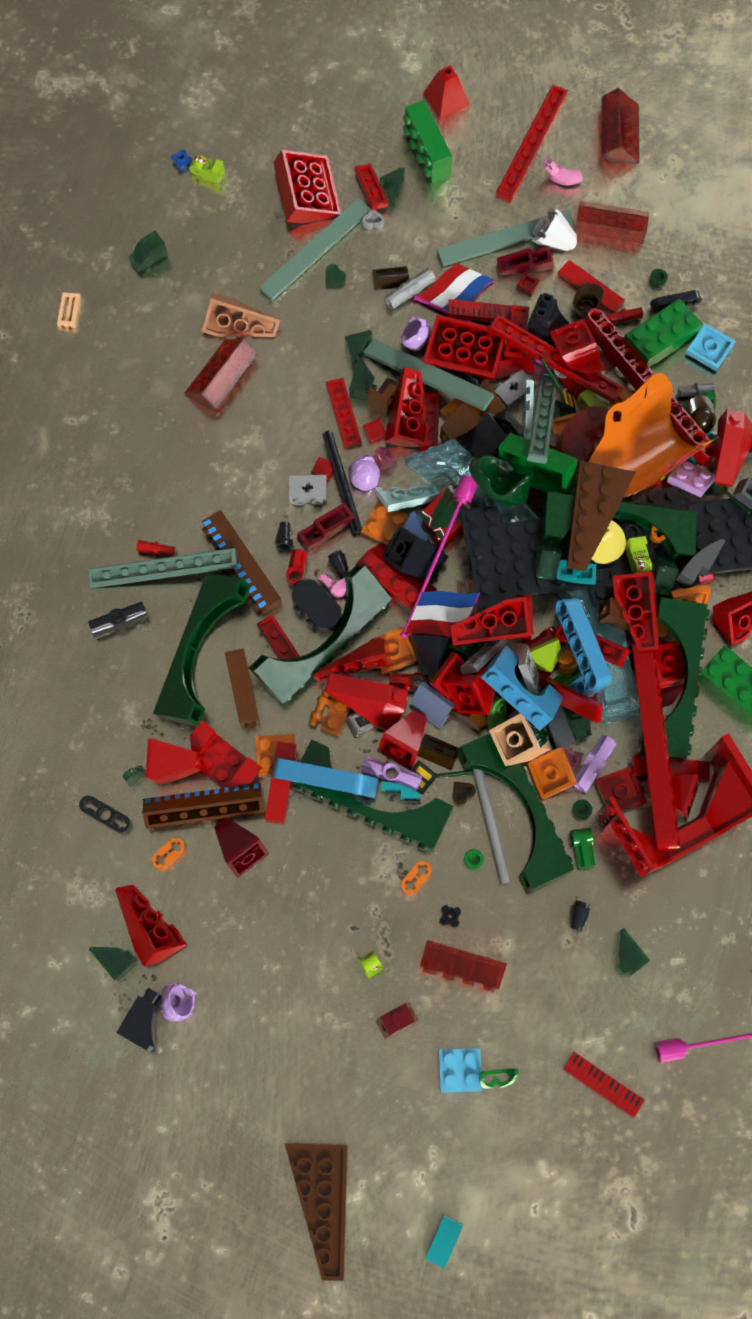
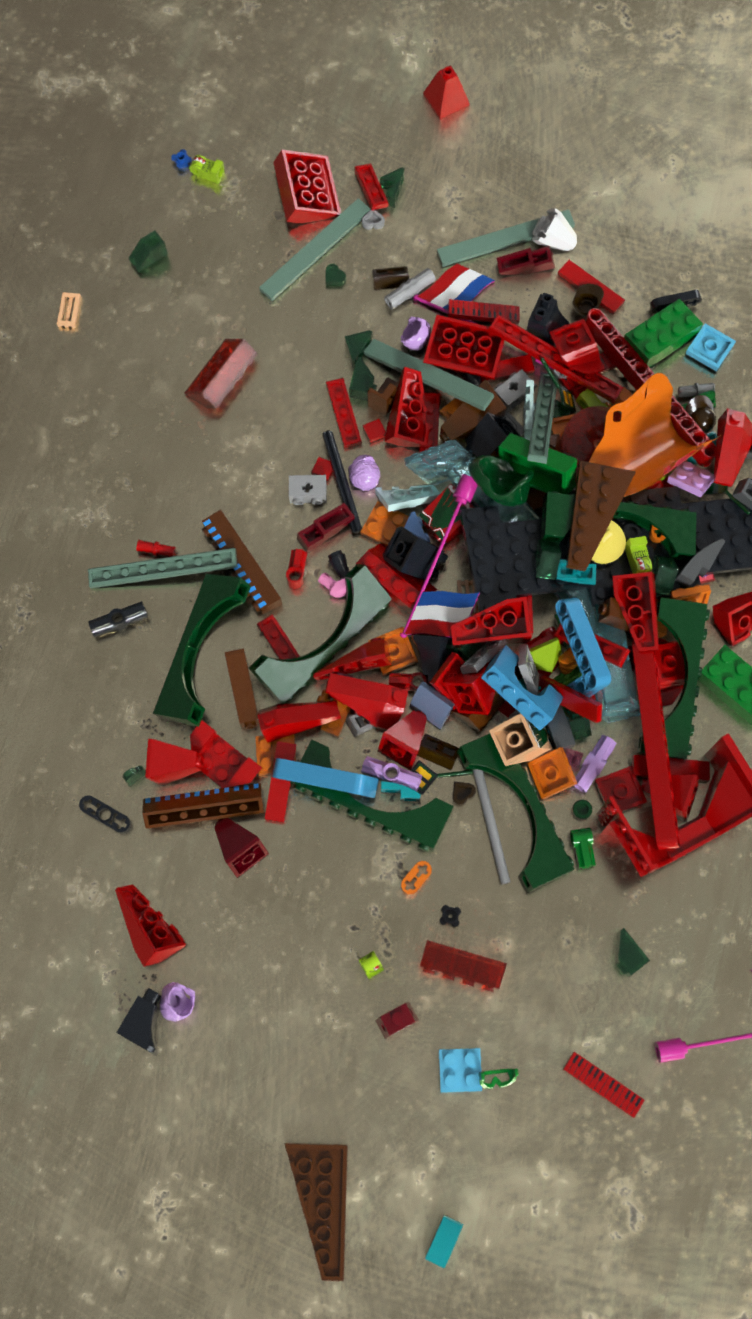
(114, 960): clear green slope -> none
(164, 850): orange beam -> none
(234, 318): nougat wedge -> none
(284, 537): black cone -> none
(291, 718): none -> red wedge
(316, 606): black brick -> none
(385, 456): clear pink tile -> none
(427, 141): green piece -> none
(473, 859): green tile -> none
(497, 713): bright green plate -> none
(518, 316): red tile -> none
(527, 284): red tile -> none
(531, 142): red tile -> none
(561, 175): bright pink arm -> none
(580, 914): black cone -> none
(611, 222): clear red slope -> none
(620, 128): clear red slope -> none
(625, 315): red pin -> none
(658, 278): dark green tile -> none

